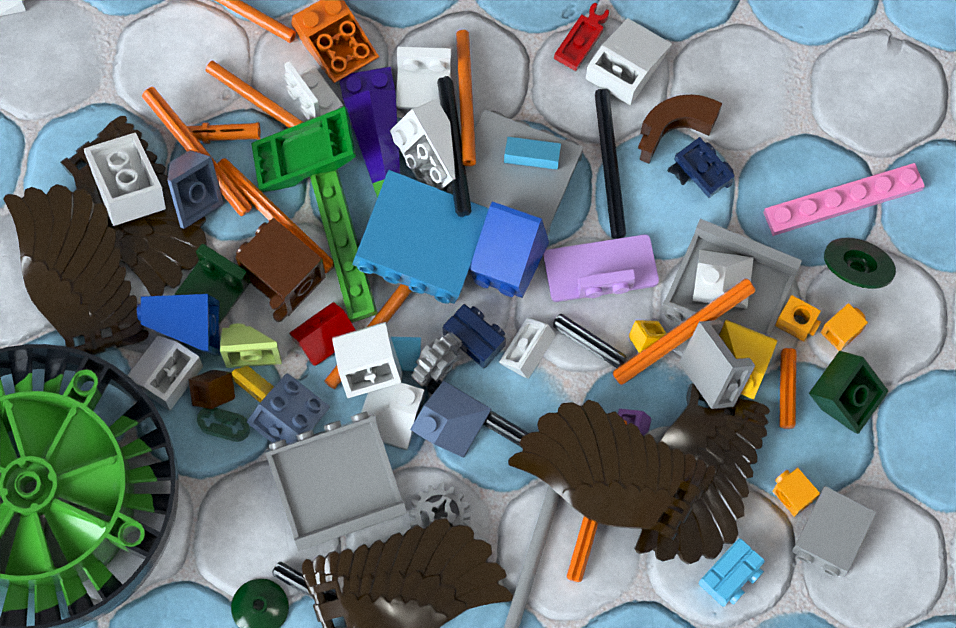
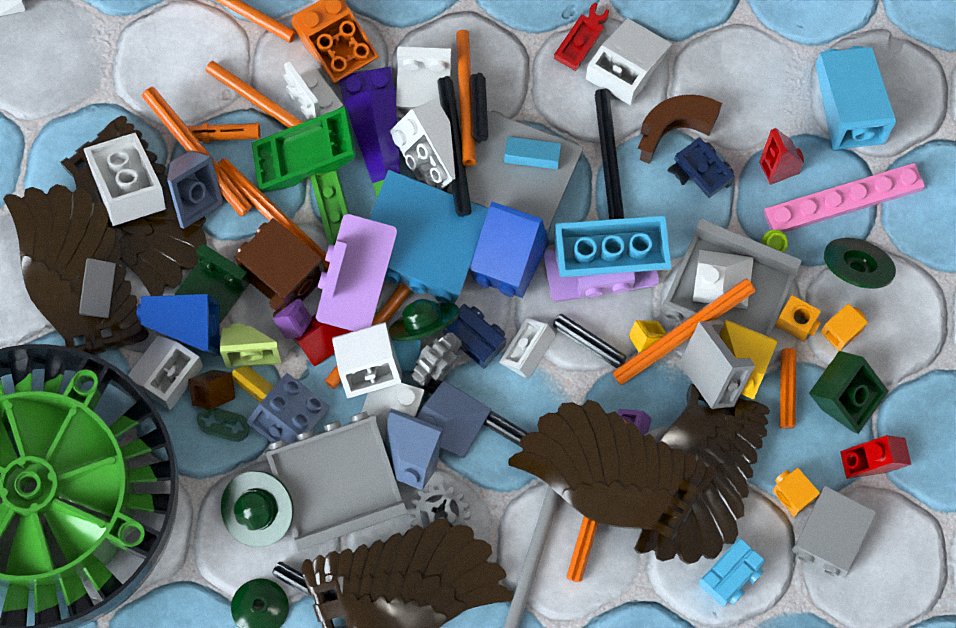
(97, 288): none -> light grey slope
(257, 508): none -> hat
(293, 319): none -> medium lavender slope
(355, 273): none -> lavender bracket
(412, 448): none -> sand blue slope
(423, 319): none -> dark green hat
(479, 107): none -> black axle
(612, 246): none -> medium azure slope
(775, 239): none -> lime plate
(780, 157): none -> red slope
(854, 98): none -> medium azure slope
(876, 457): none -> red slope

